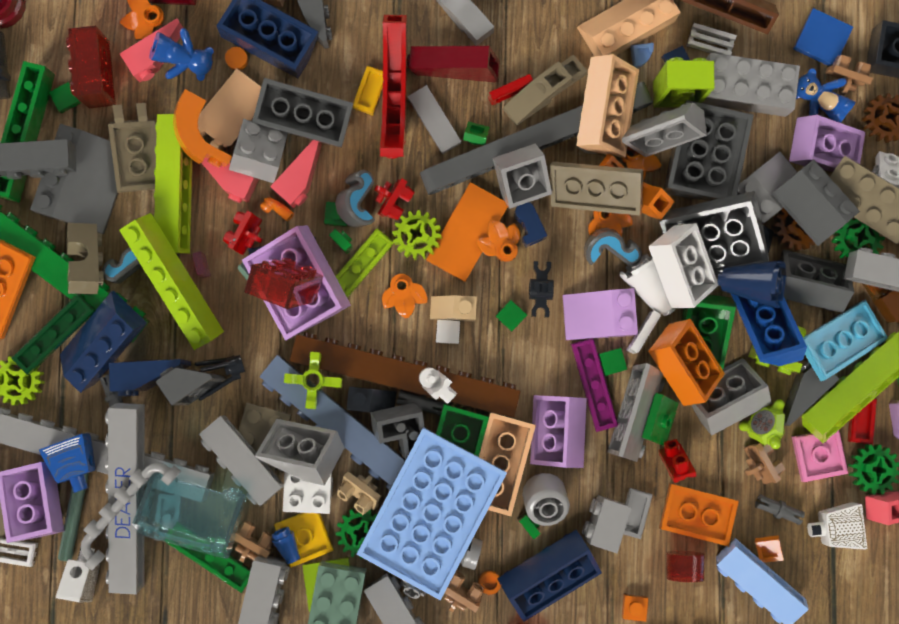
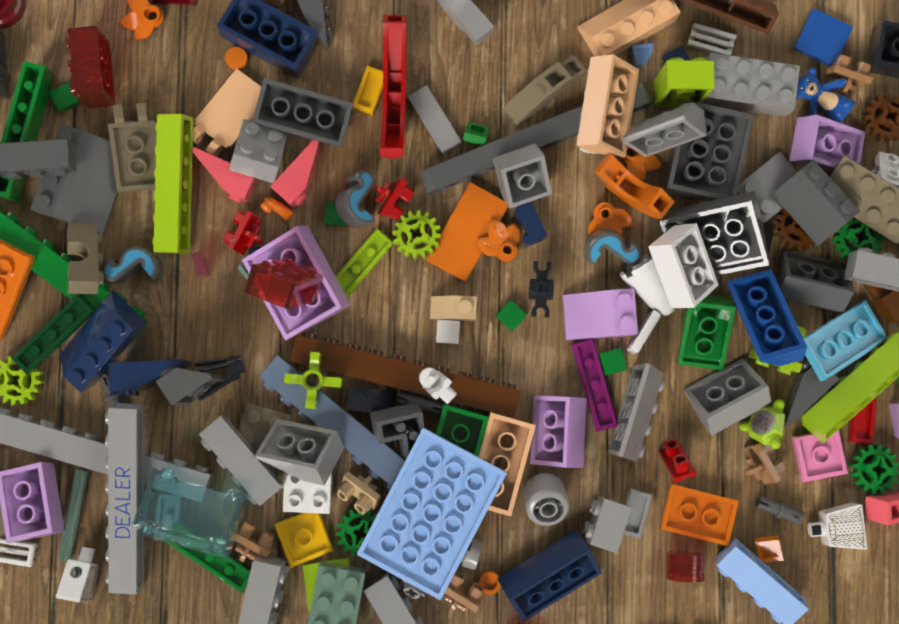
(70, 460): blue torso -> none
(123, 496): light grey bar -> none
(138, 58): coral slope -> none
(171, 280): lime brick -> none
(184, 56): blue piece -> none
(188, 135): orange arch -> none
(286, 544): blue cone -> none
(341, 240): green plate -> none
(405, 298): orange plate -> none
(455, 62): dark red slope -> none
(509, 90): red tile -> none
(529, 525): green plate -> none
(596, 188): dark tan plate -> none
(634, 607): orange plate -> none
(660, 419): green plate -> none
(686, 362): orange brick -> none
(755, 282): dark blue cone -> none

